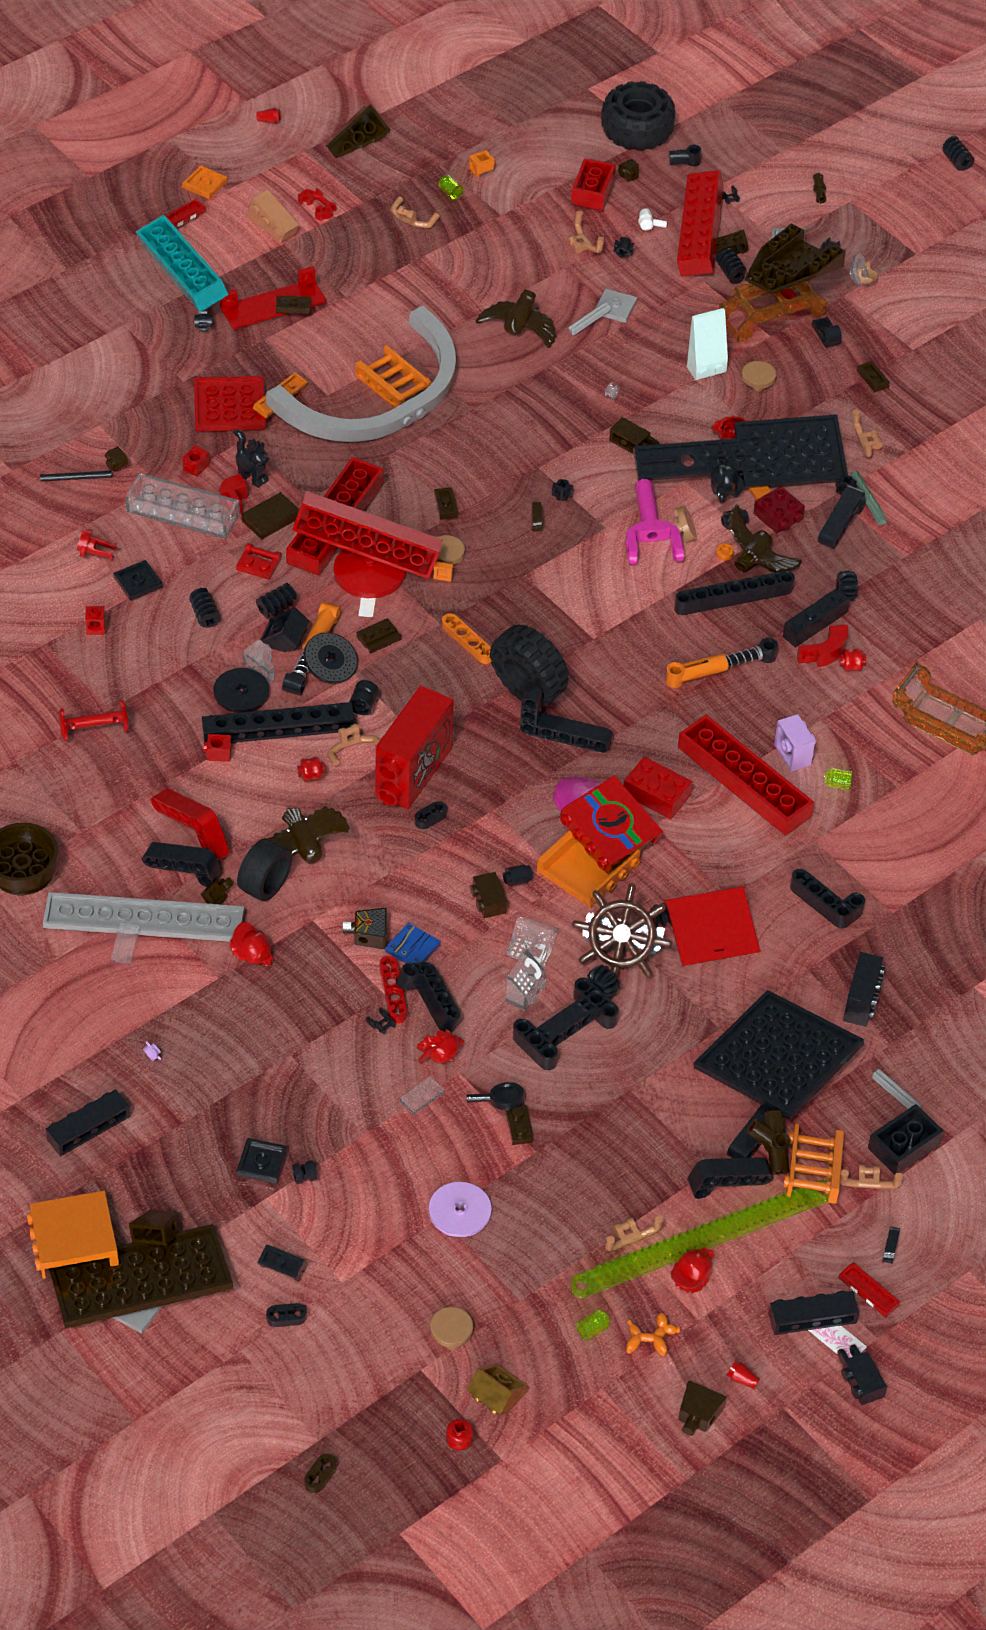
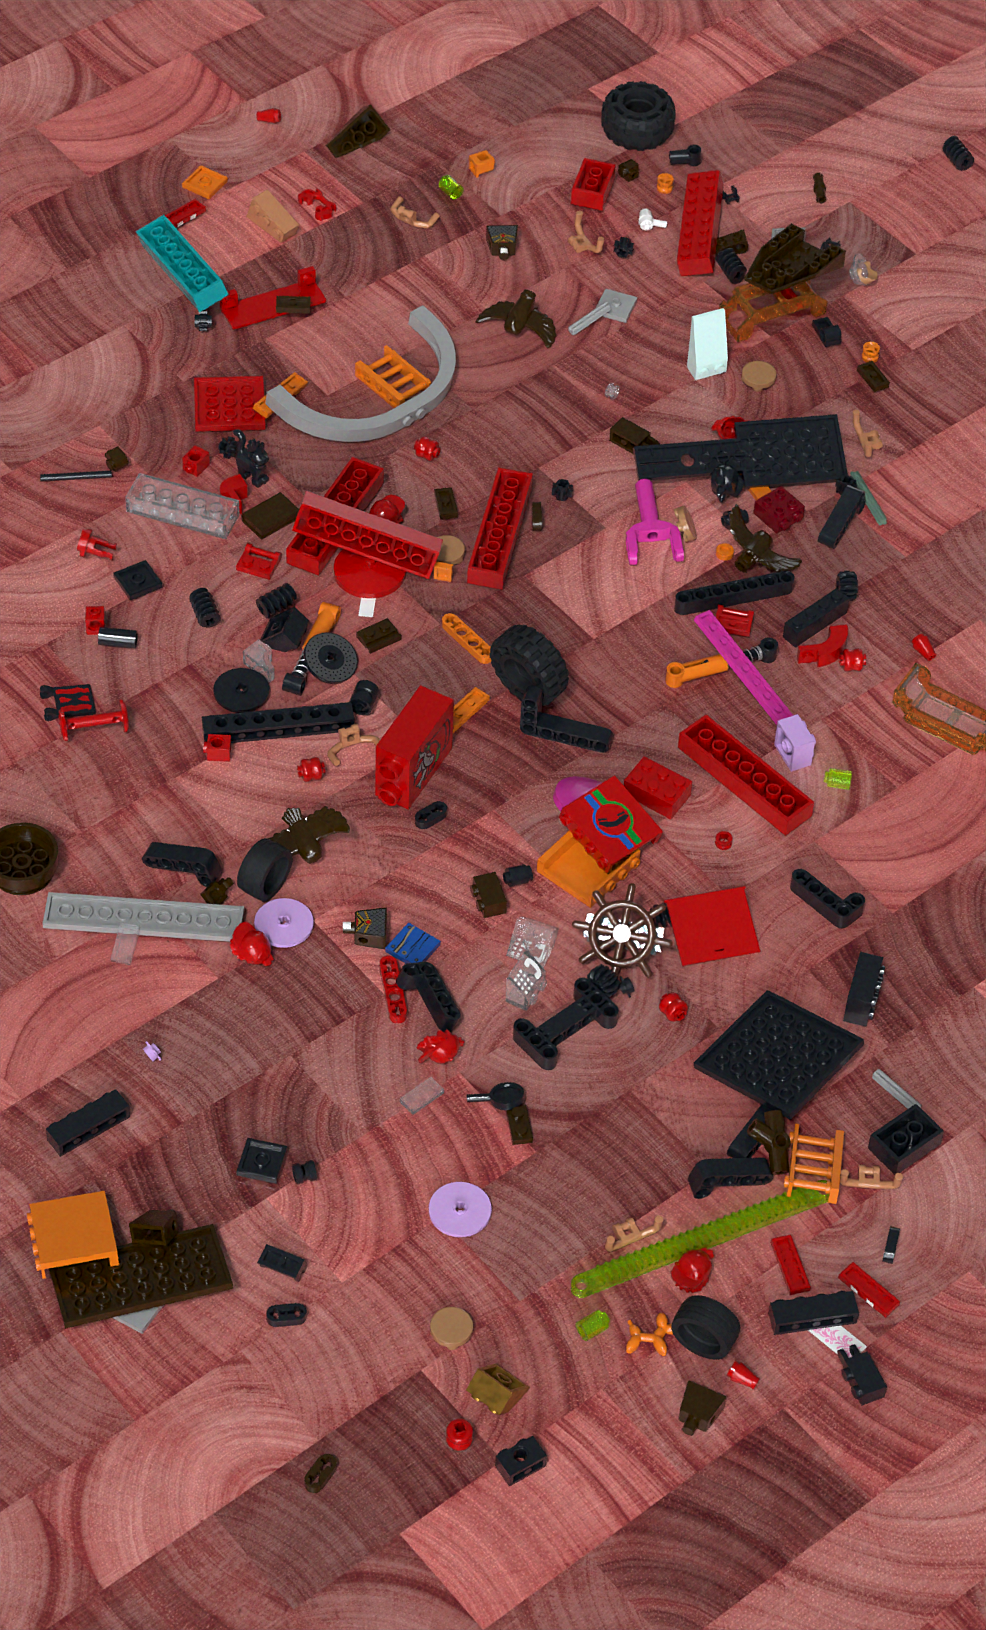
(74, 700): none -> black flag
(117, 637): none -> black pin
(195, 816): red beam -> none
(228, 447): none -> black gear
(295, 929): none -> lavender piece
(382, 1029): black piece -> none
(389, 508): none -> red hair
(427, 448): none -> red piece
(468, 707): none -> orange tile
(500, 528): none -> red brick
(502, 240): none -> torso
(515, 1470): none -> black brick
(626, 986): none -> black plate
(665, 183): none -> orange wheel
(673, 1006): none -> red piece
(705, 1327): none -> black tyre
(721, 844): none -> red bush
(735, 621): none -> red plate
(742, 666): none -> dark pink plate
(790, 1264): none -> red plate
(870, 352): none -> orange wheel
(923, 646): none -> red cone

